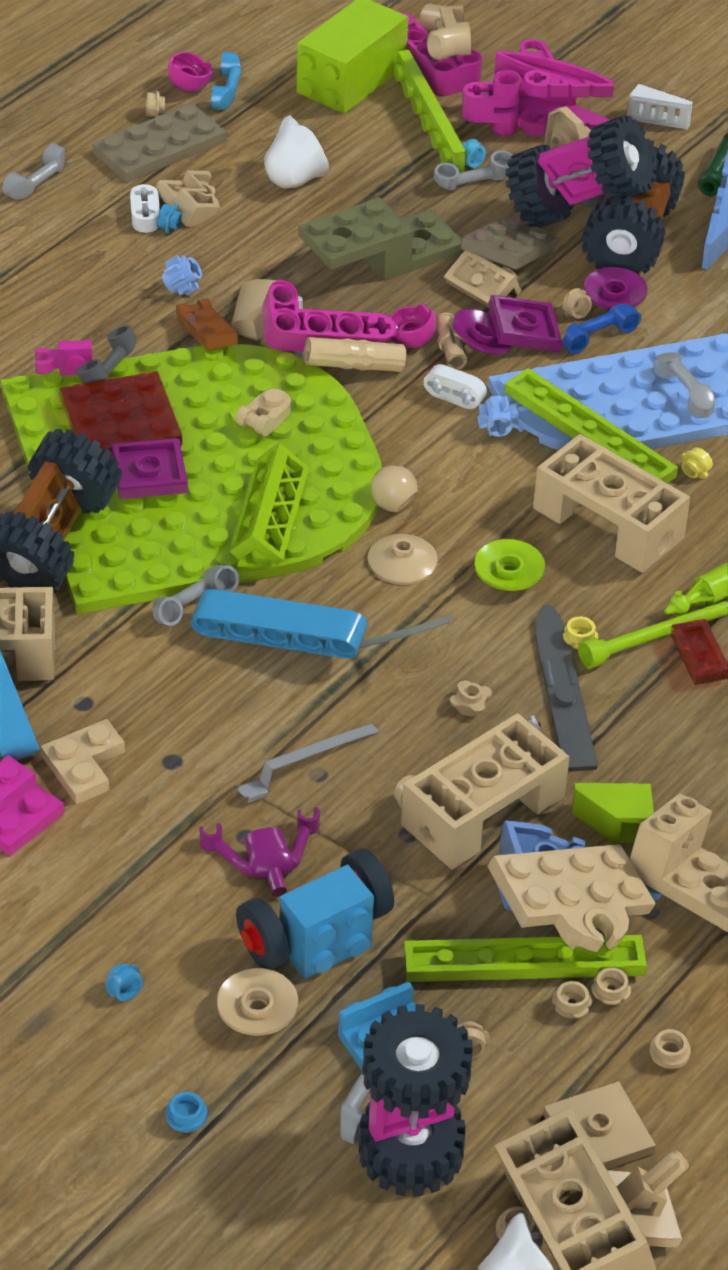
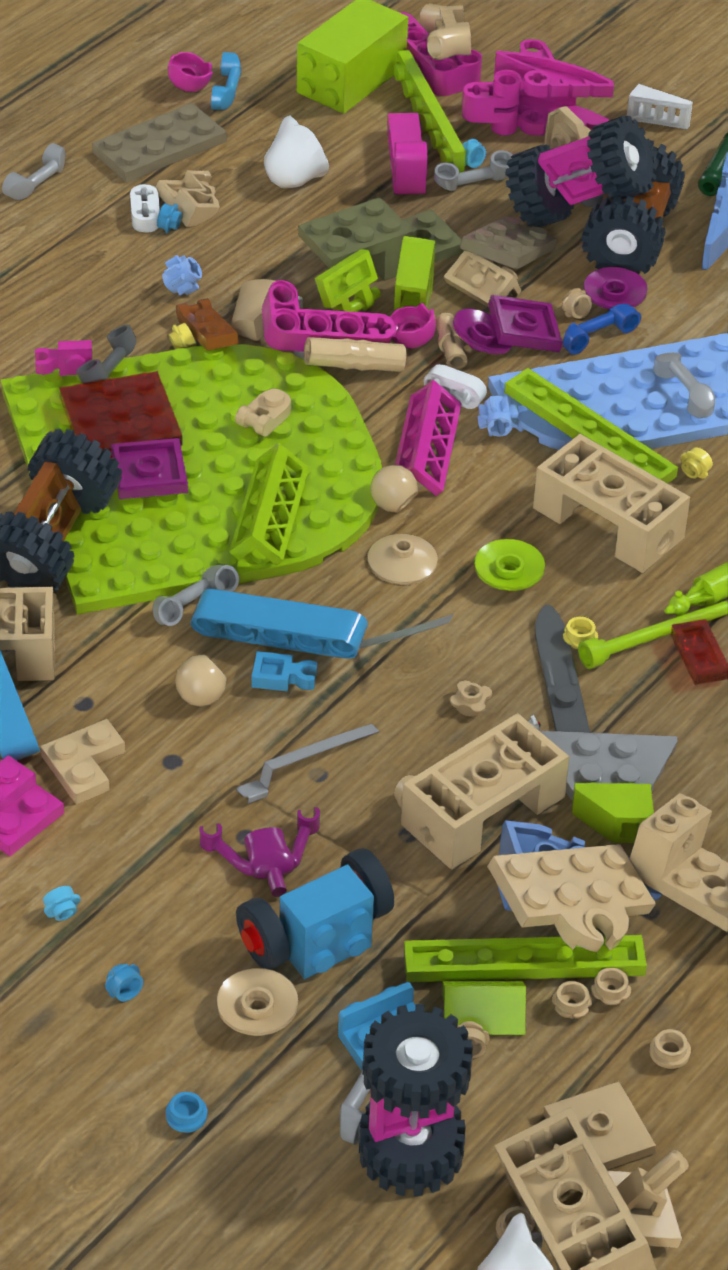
(61, 903): none -> medium azure plate
(154, 104): tan plate -> none
(181, 337): none -> light yellow plate
(200, 681): none -> tan piece
(278, 671): none -> dark azure plate
(349, 278): none -> lime plate
(407, 153): none -> dark pink beam
(414, 272): none -> lime slope
(421, 431): none -> dark pink fence
(492, 1004): none -> lime panel
(613, 757): none -> light grey wing

